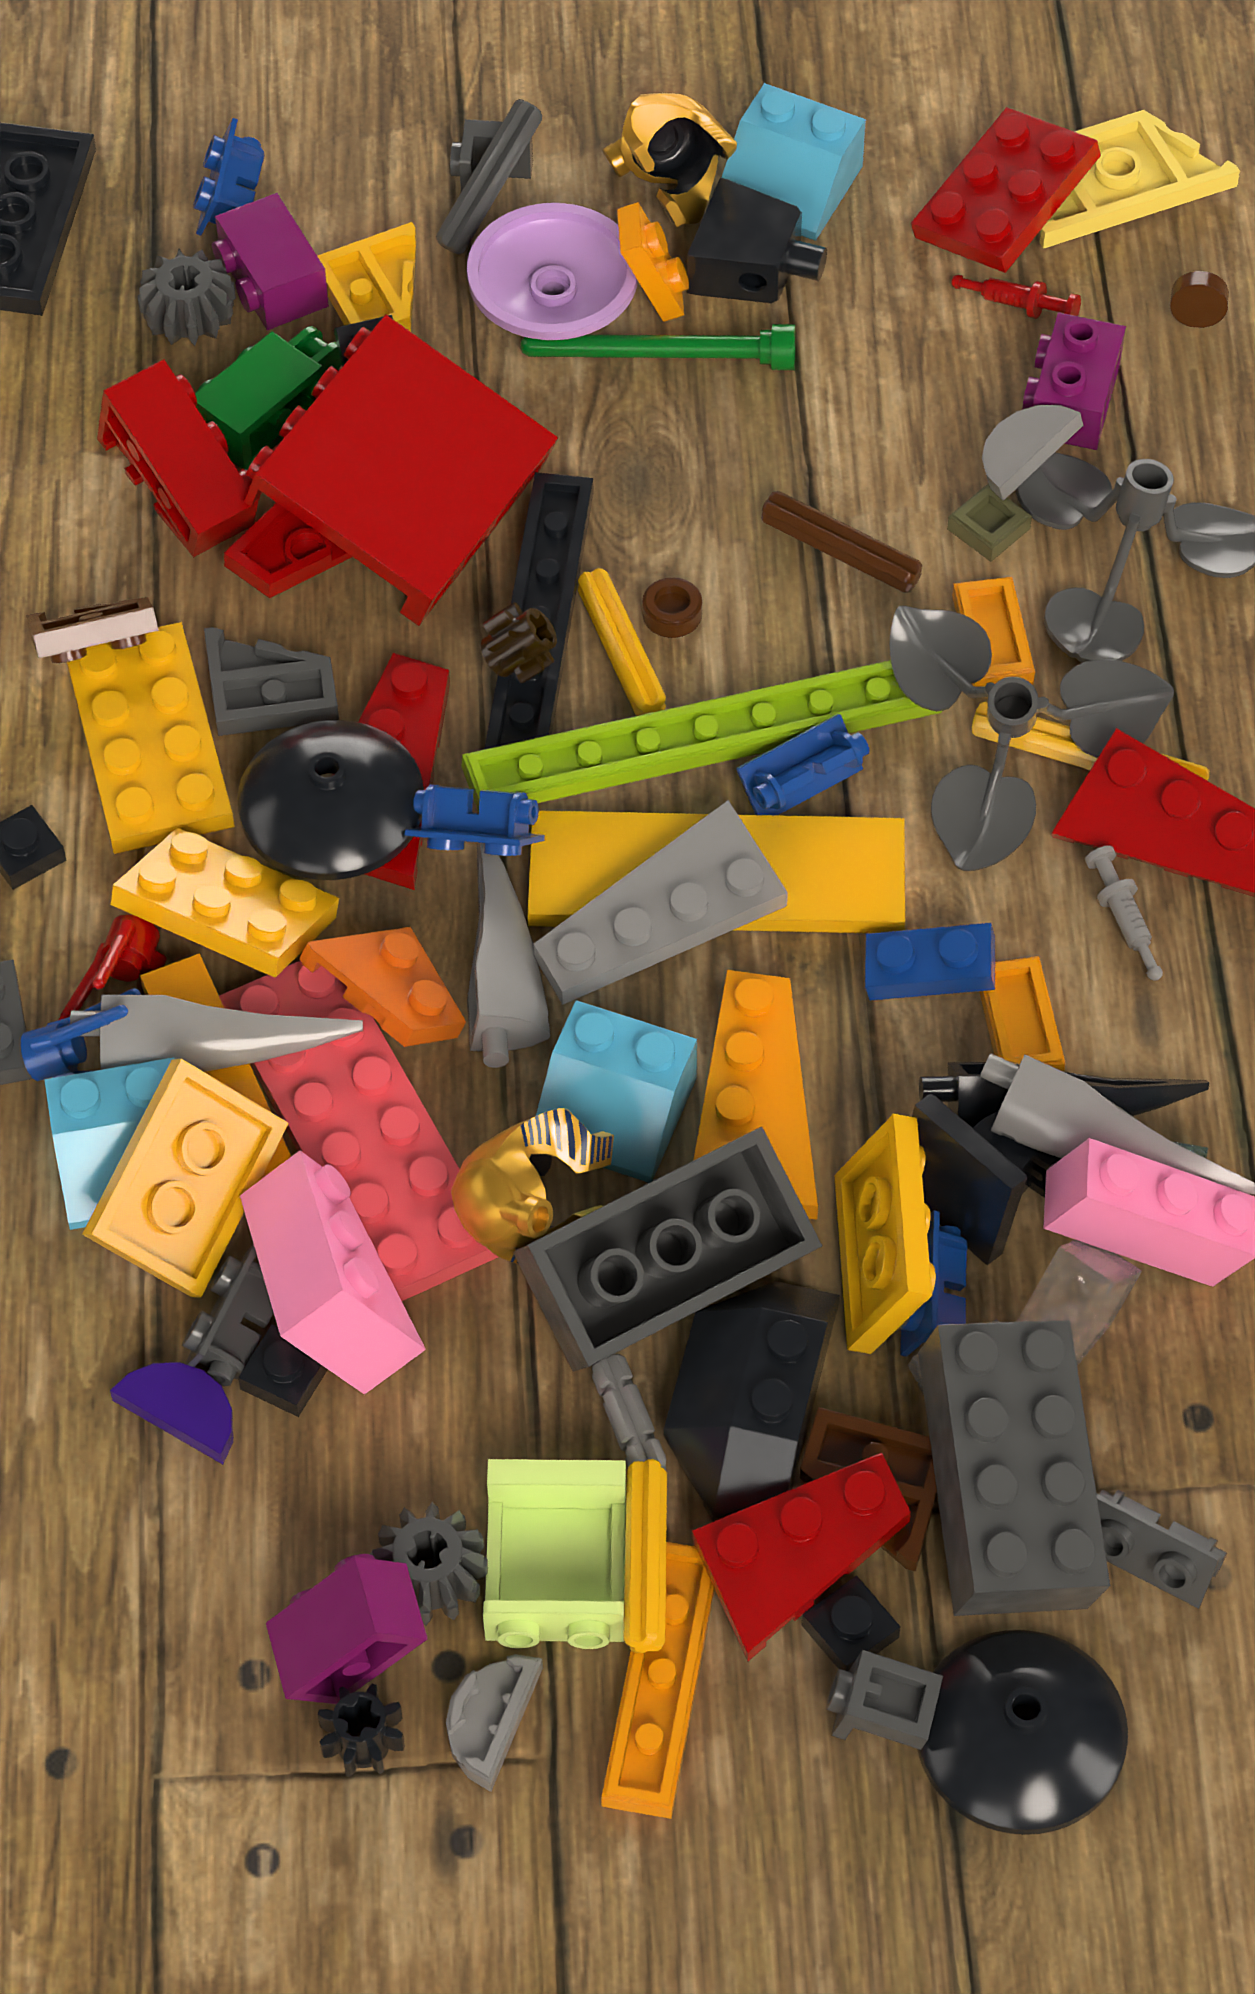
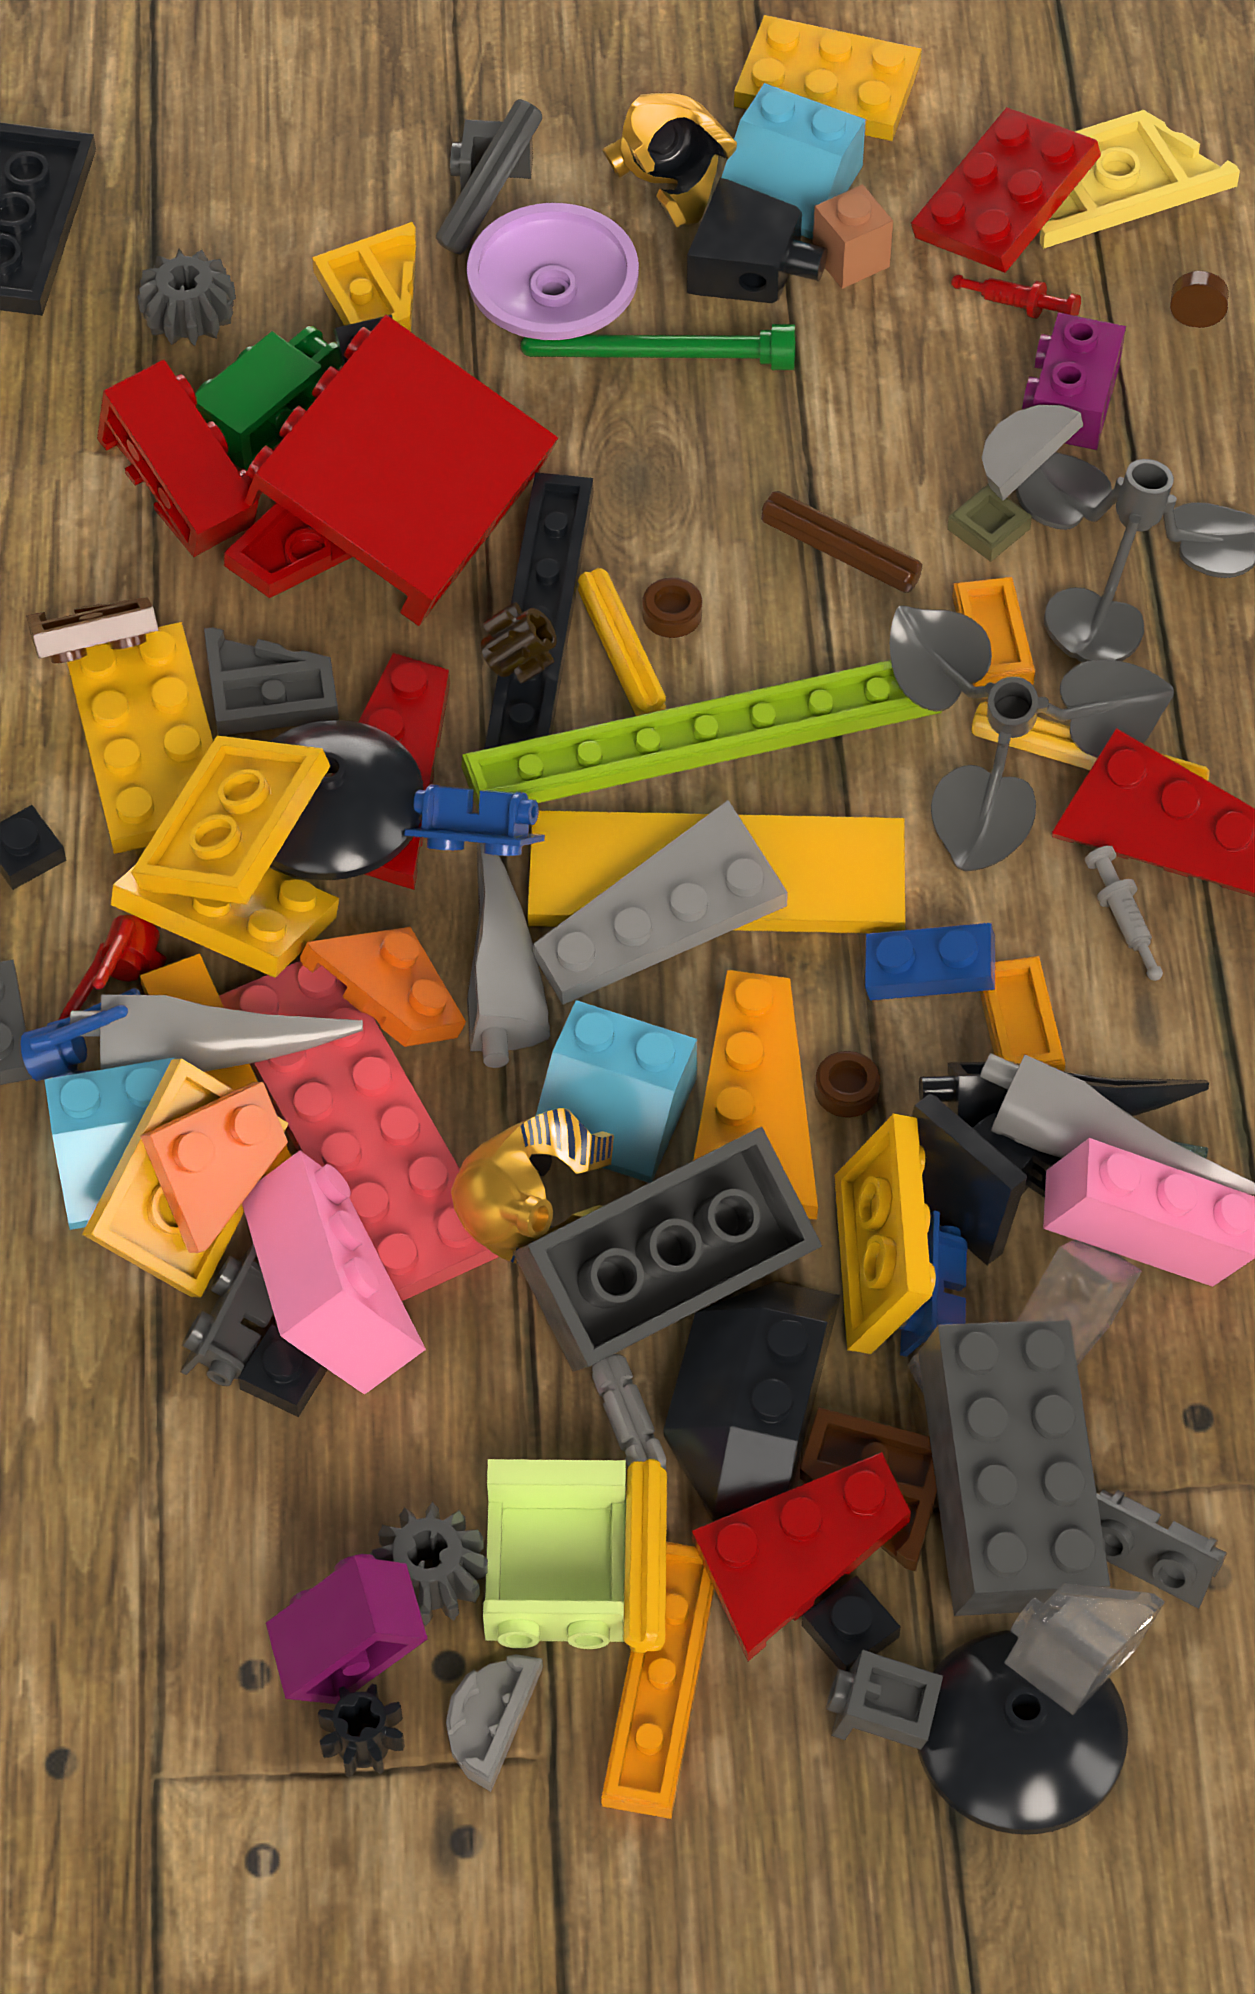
(182, 1404): dark purple tile -> none
(214, 1160): none -> orange wing
(231, 163): blue hinge -> none
(231, 819): none -> yellow plate
(270, 261): magenta brick -> none
(648, 257): light orange plate -> none
(802, 767): blue hinge -> none
(832, 68): none -> yellow plate
(847, 1084): none -> reddish brown tile
(855, 235): none -> nougat brick
(1079, 1639): none -> clear slope

